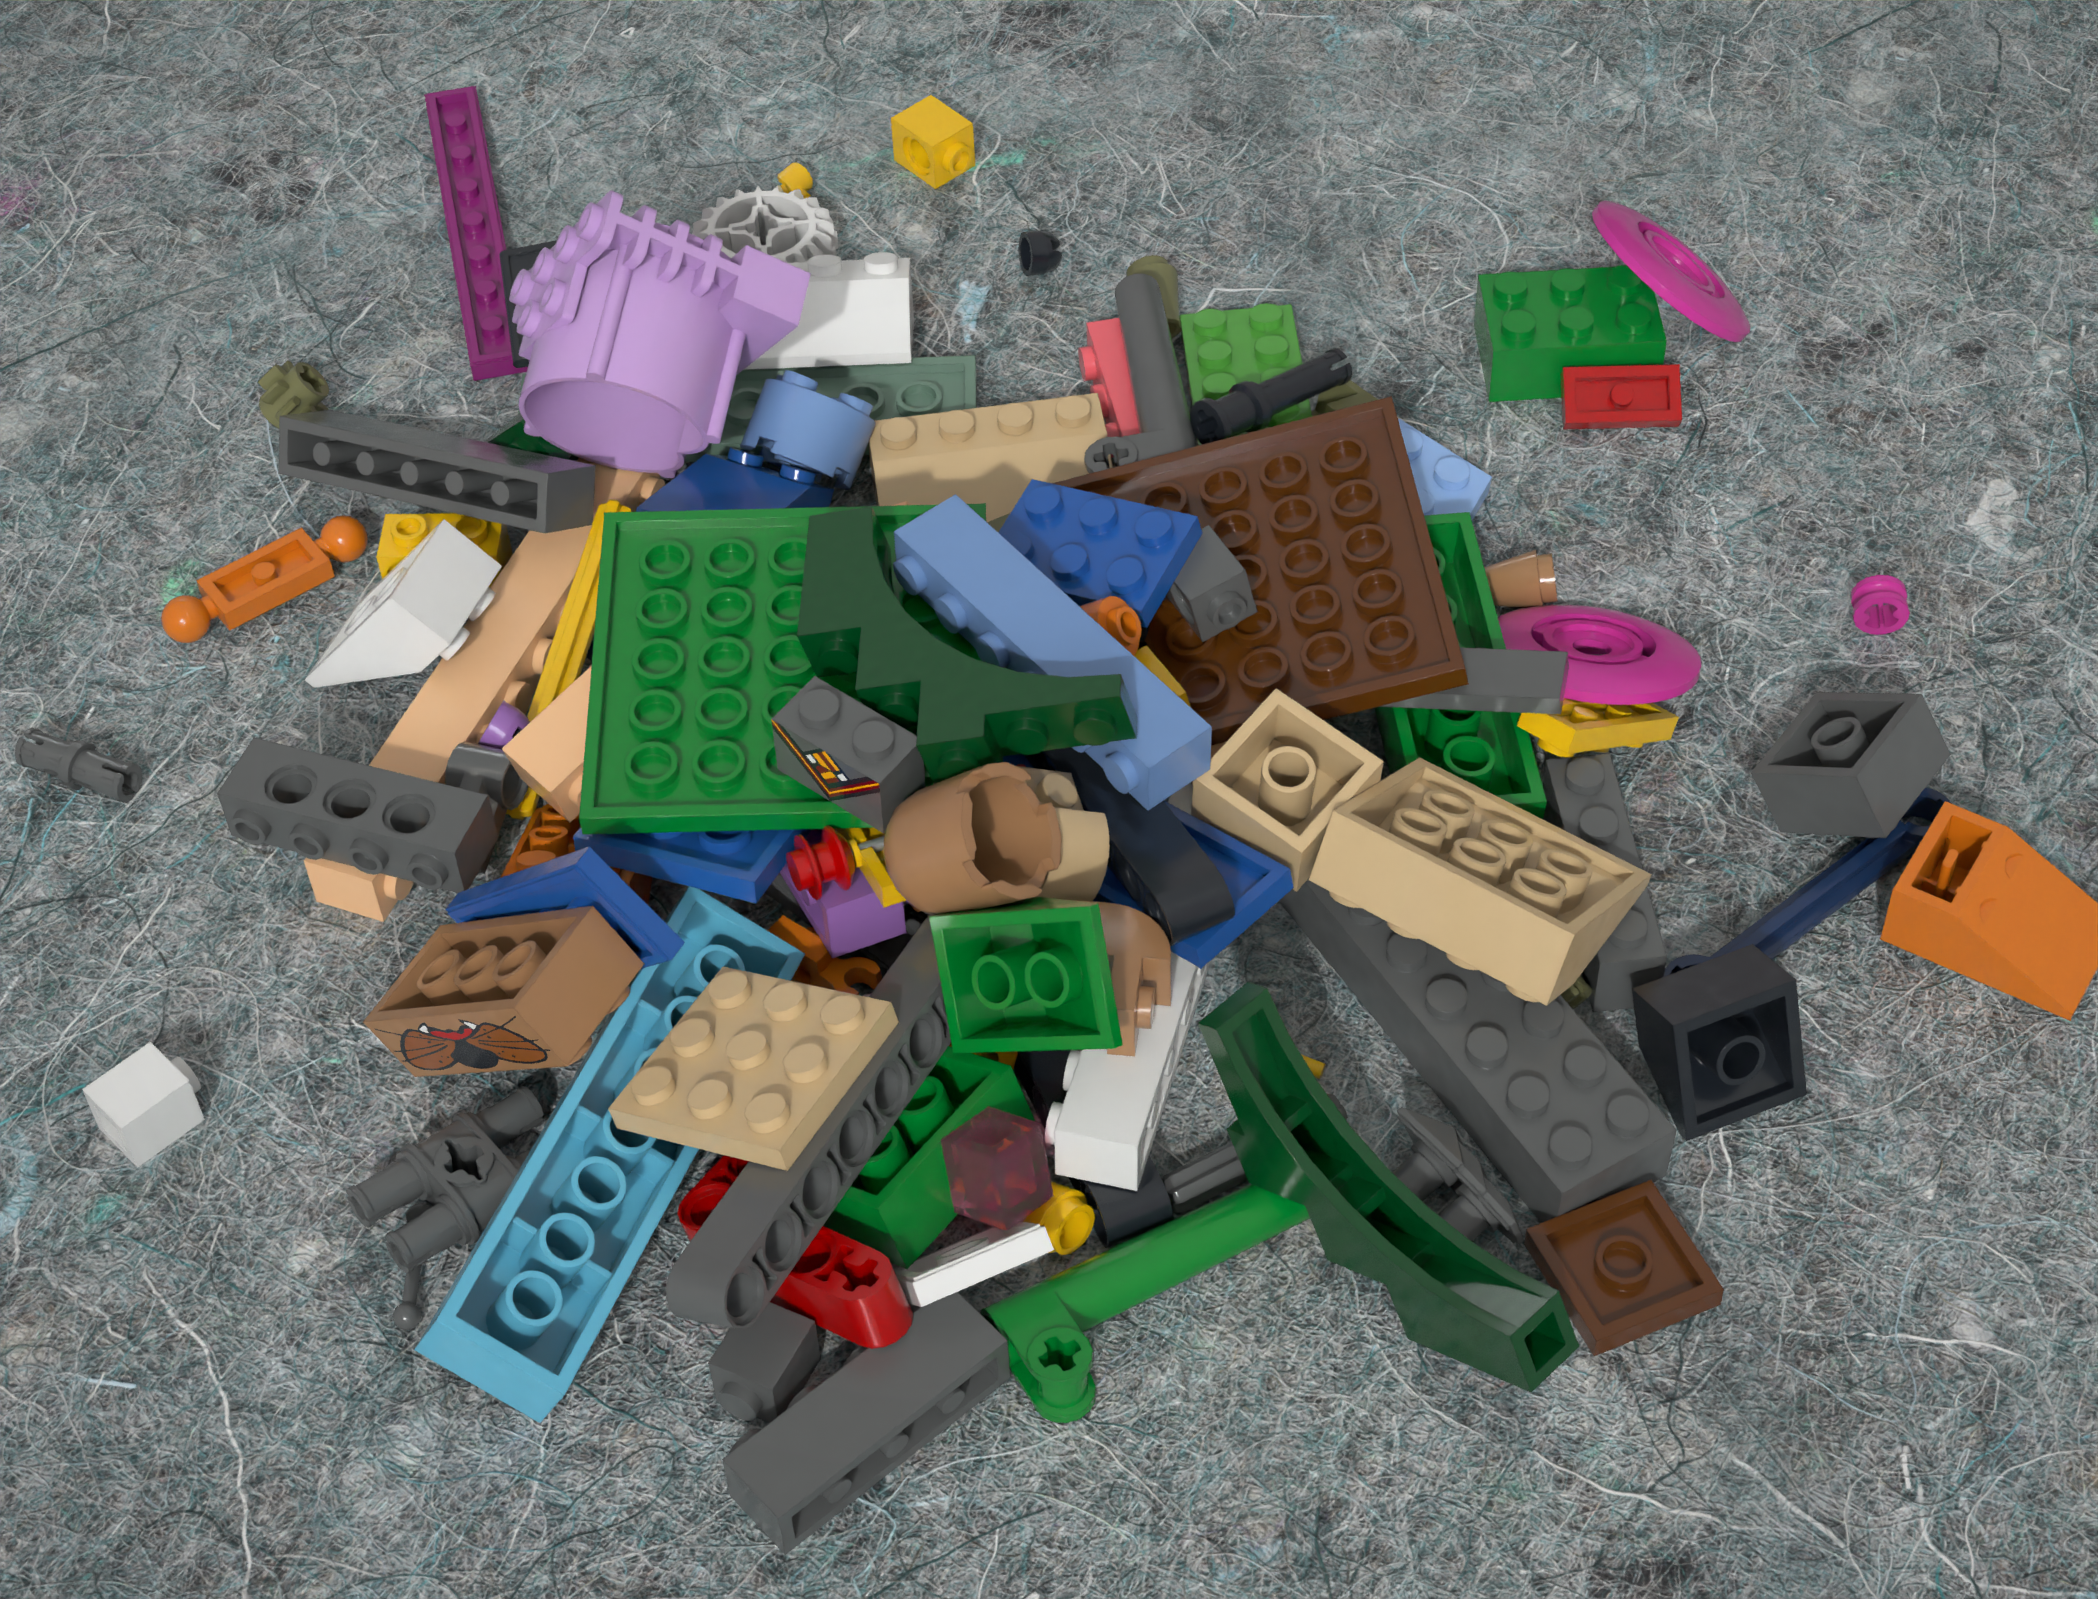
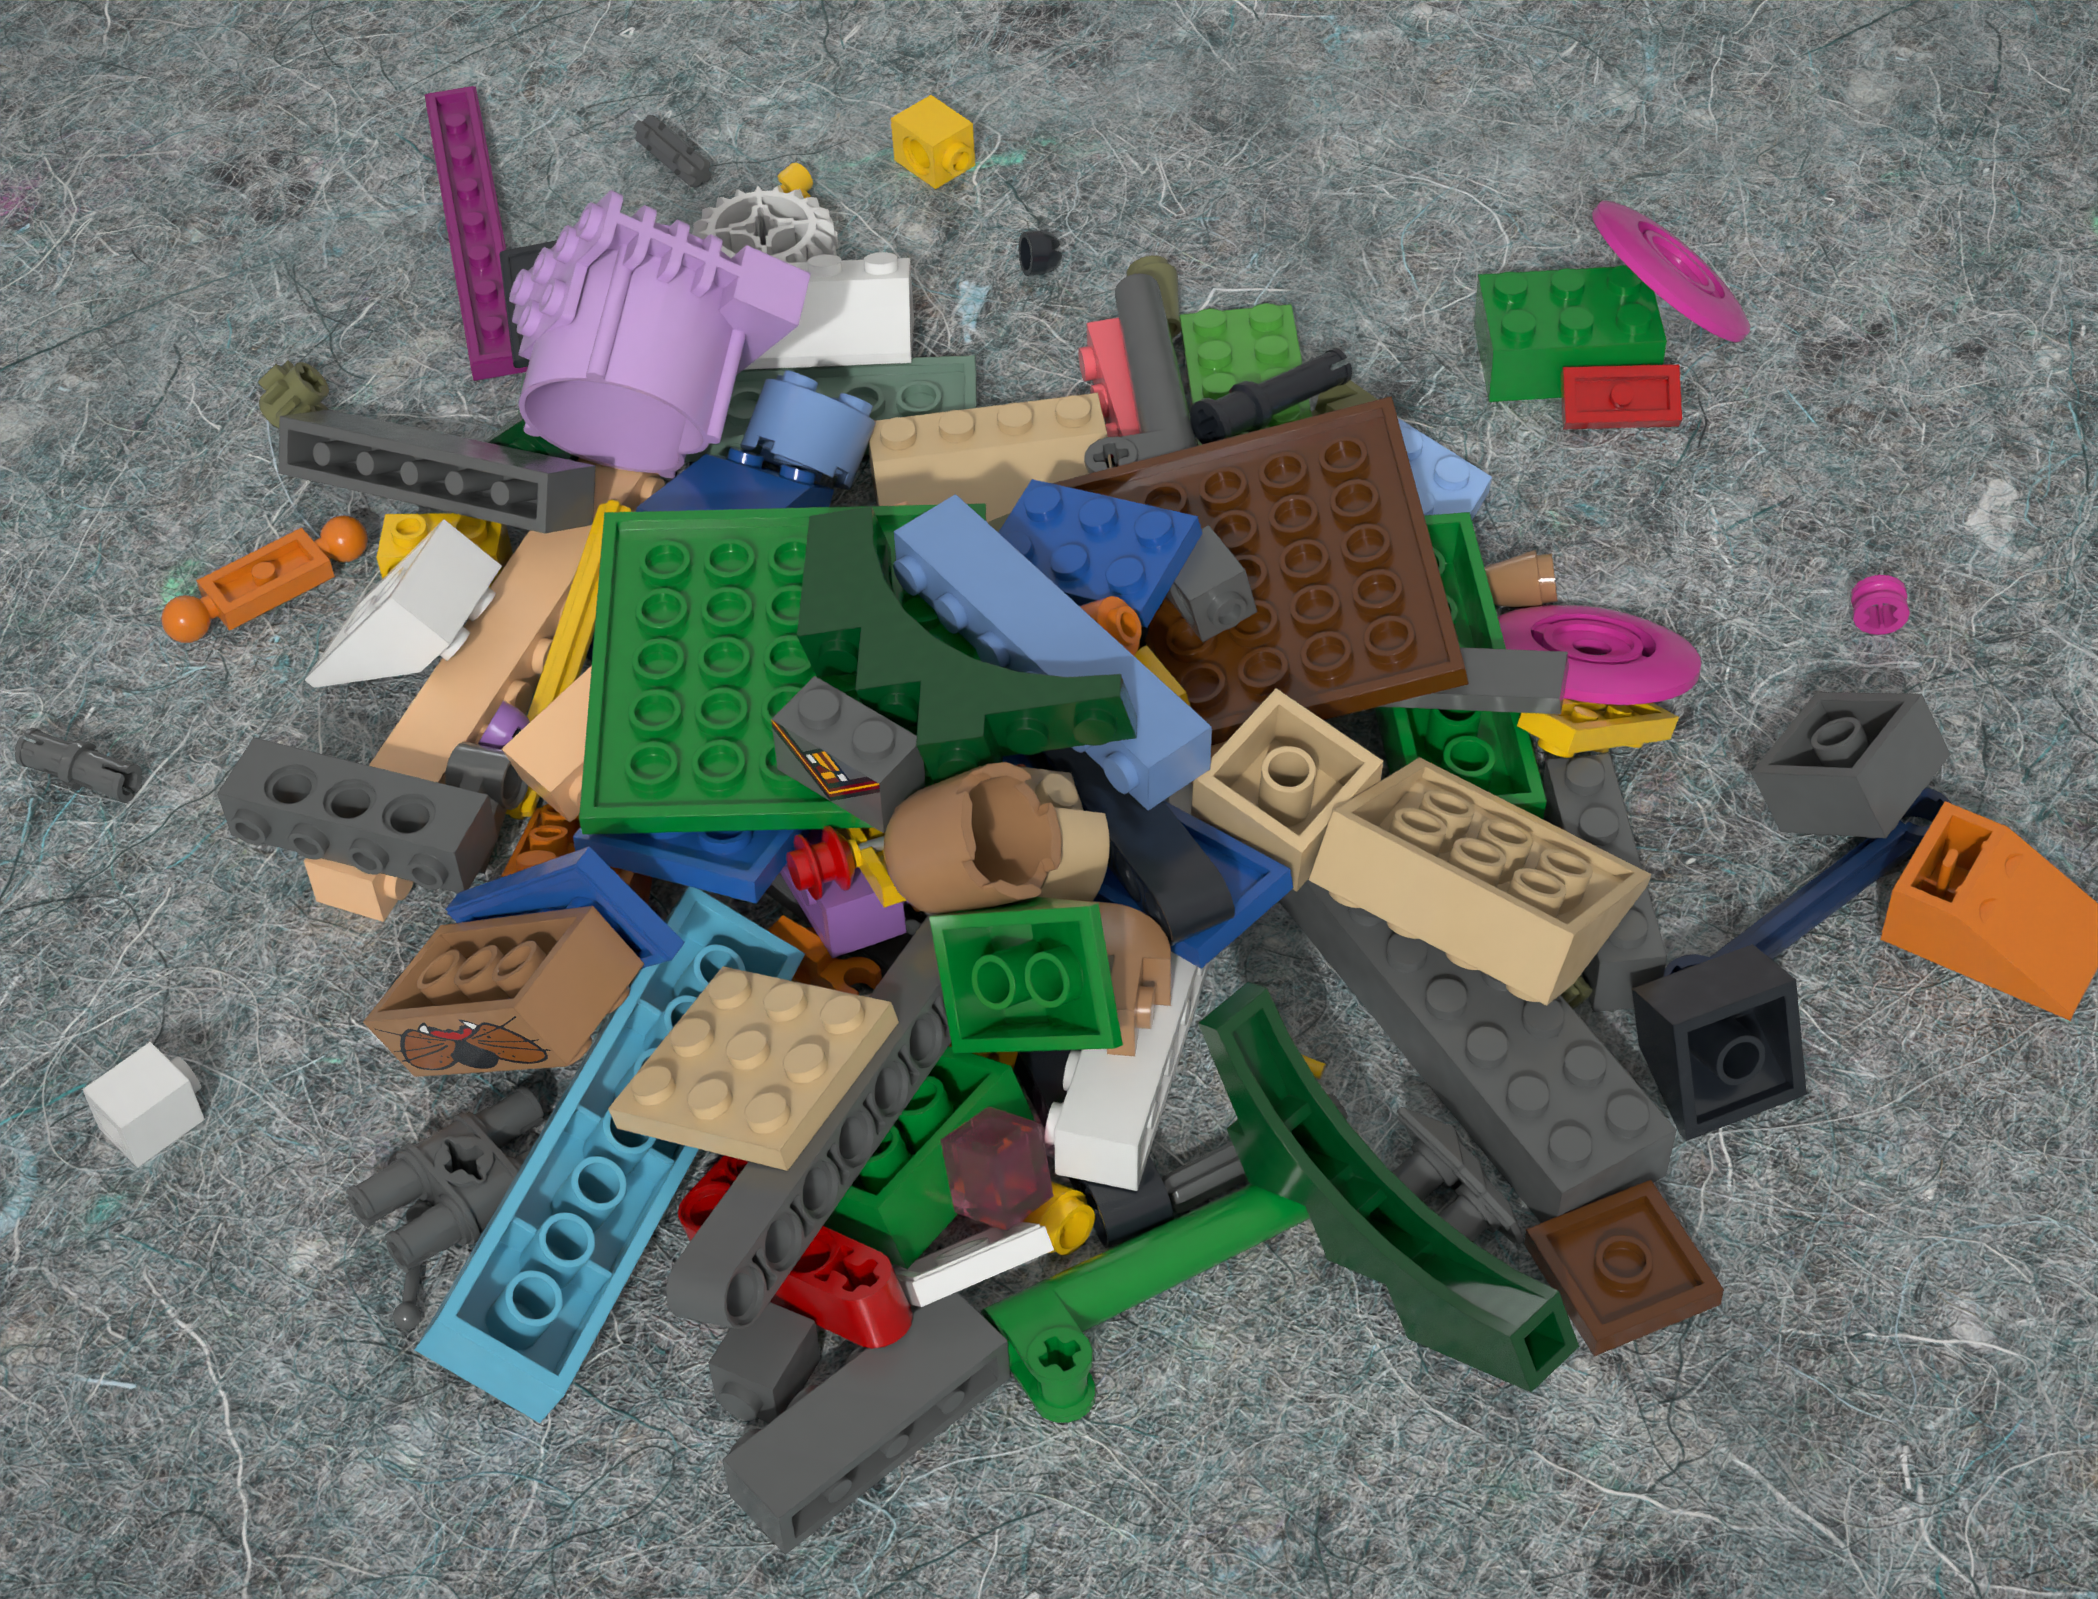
(672, 151): none -> dark grey axle

